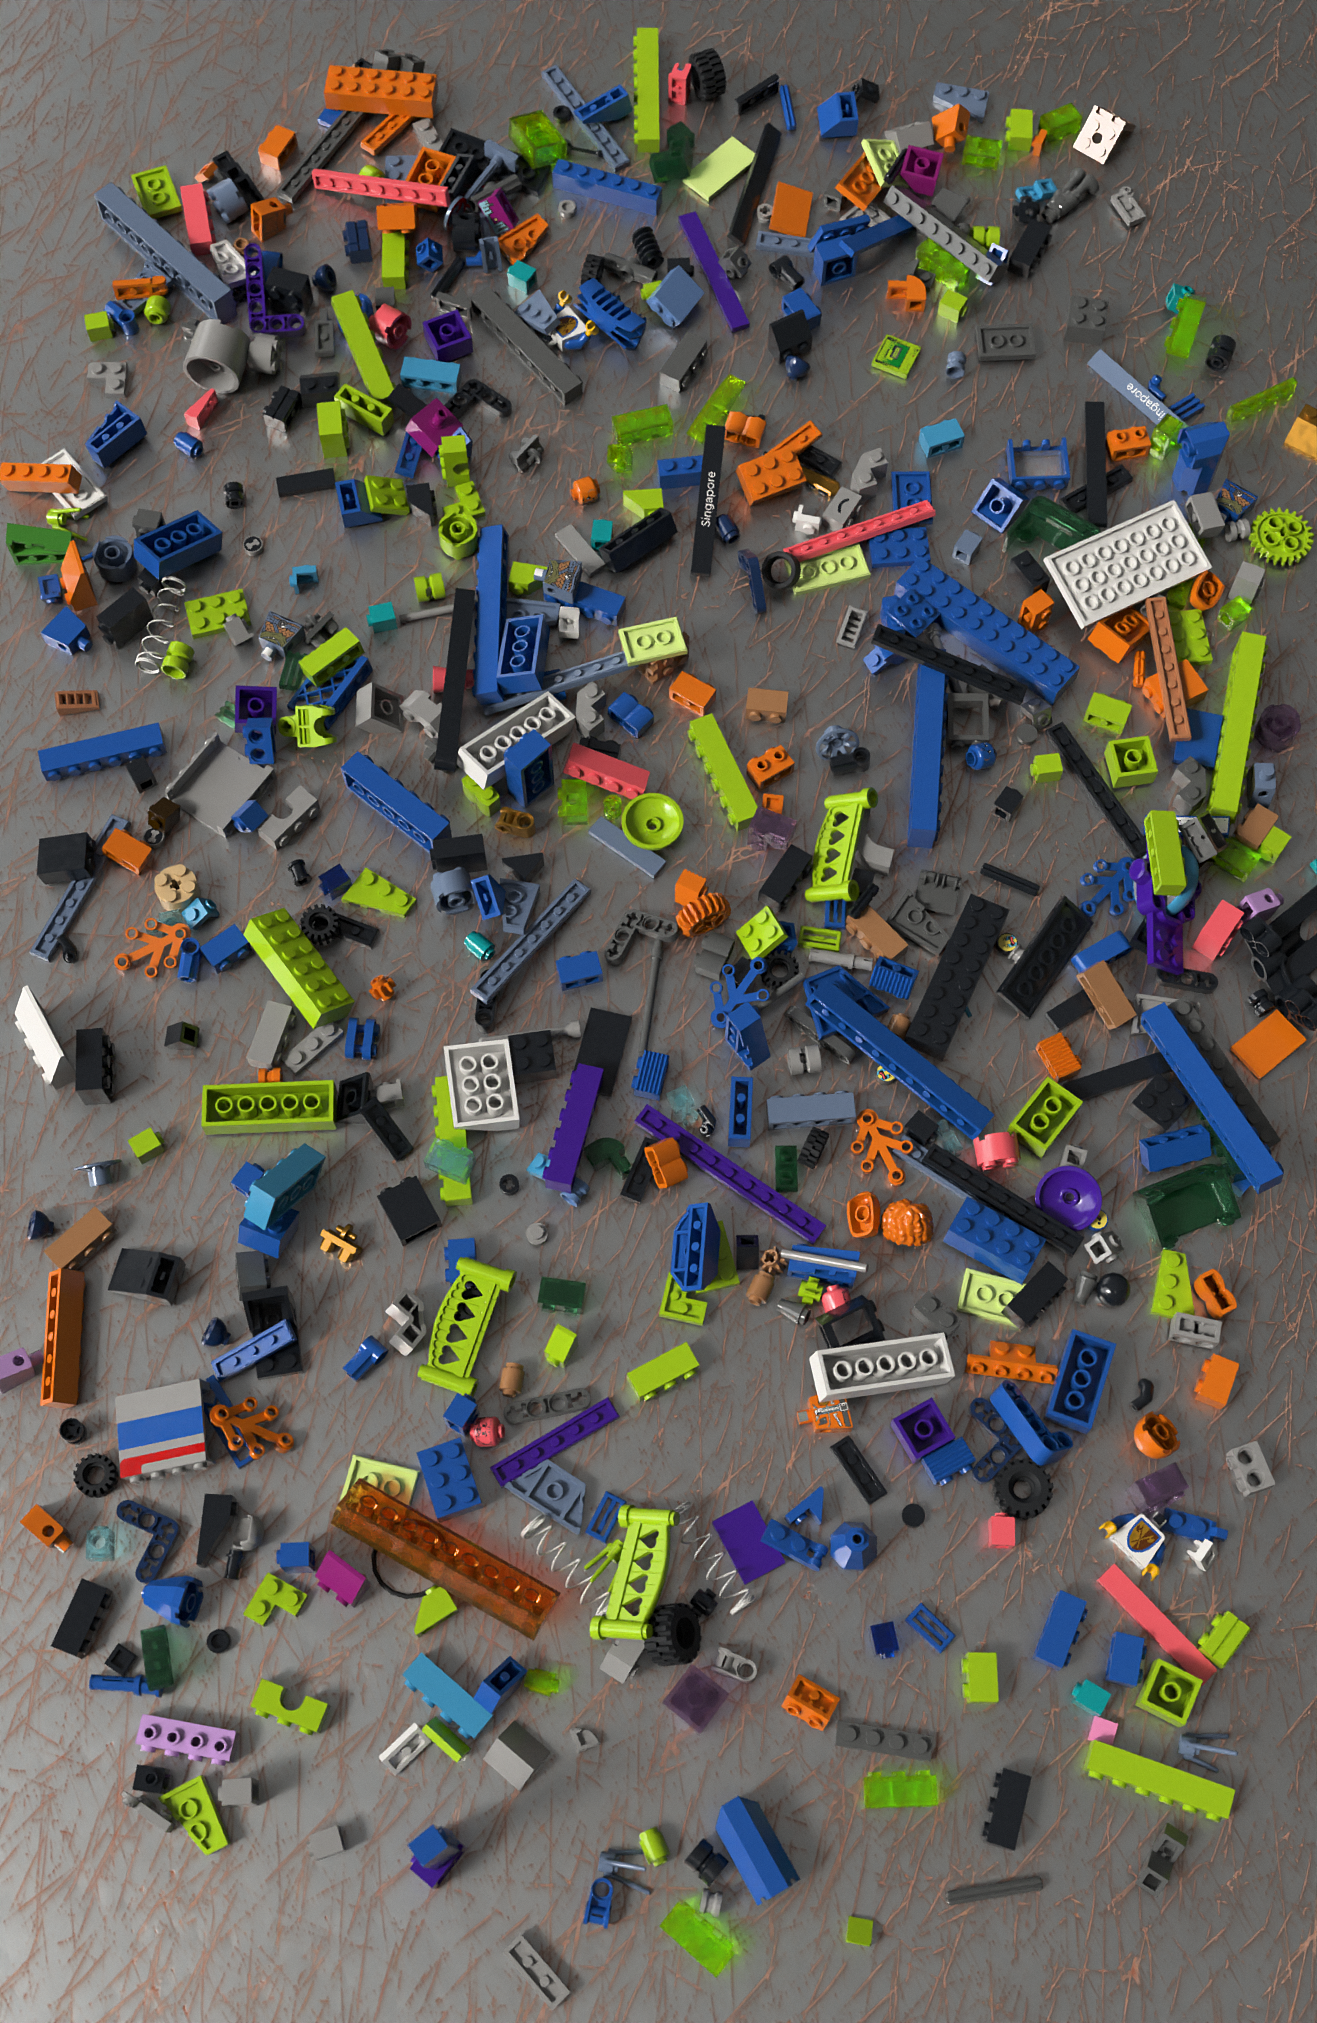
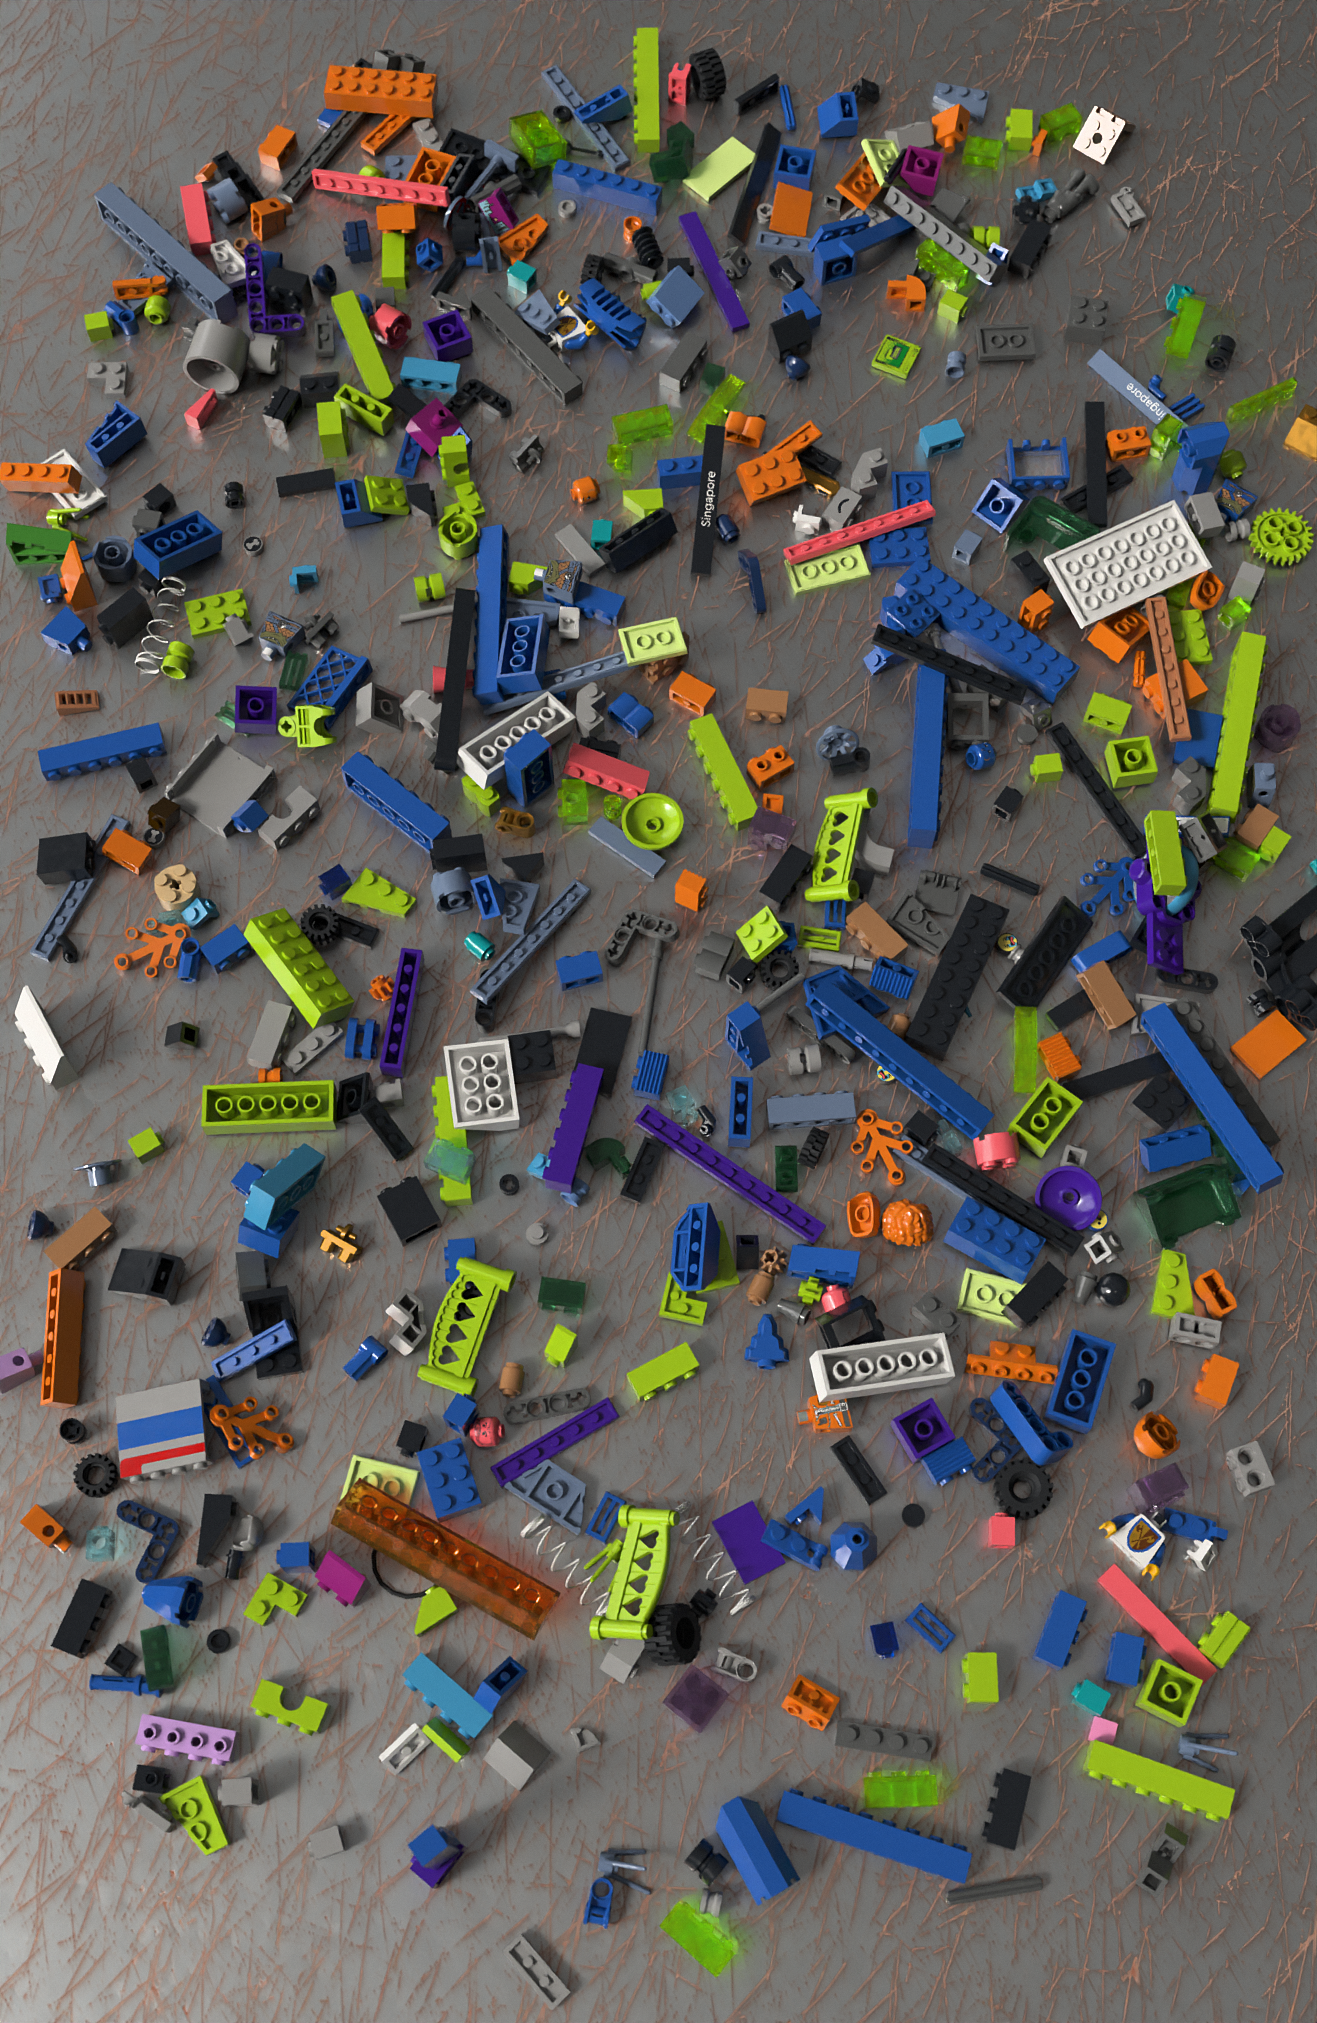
(94, 1066): black brick -> none
(156, 192): lime plate -> none
(159, 499): none -> black brick
(188, 444): blue brick -> none
(263, 740): blue brick -> none
(299, 872): black bush -> none
(331, 657): lime brick -> none
(382, 617): teal brick -> none
(402, 1012): none -> dark purple brick
(411, 1439): none -> black brick
(541, 1682): clear neon green brick -> none
(631, 224): none -> orange wheel
(654, 1847): lime brick -> none
(666, 1162): orange brick -> none
(703, 914): orange gear -> none
(711, 378): none -> clear green brick
(736, 996): blue plant -> none
(767, 566): black tyre -> none
(767, 1346): none -> blue rock
(794, 167): none -> blue brick
(824, 1260): light grey bar -> none
(855, 612): light grey slope -> none
(859, 1931): lime slope -> none
(863, 901): black axle -> none
(874, 1837): none -> blue brick
(1025, 1049): none -> clear neon green slope
(1219, 930): coral brick -> none
(1232, 464): none -> lime head
(1263, 903): lavender torso -> none

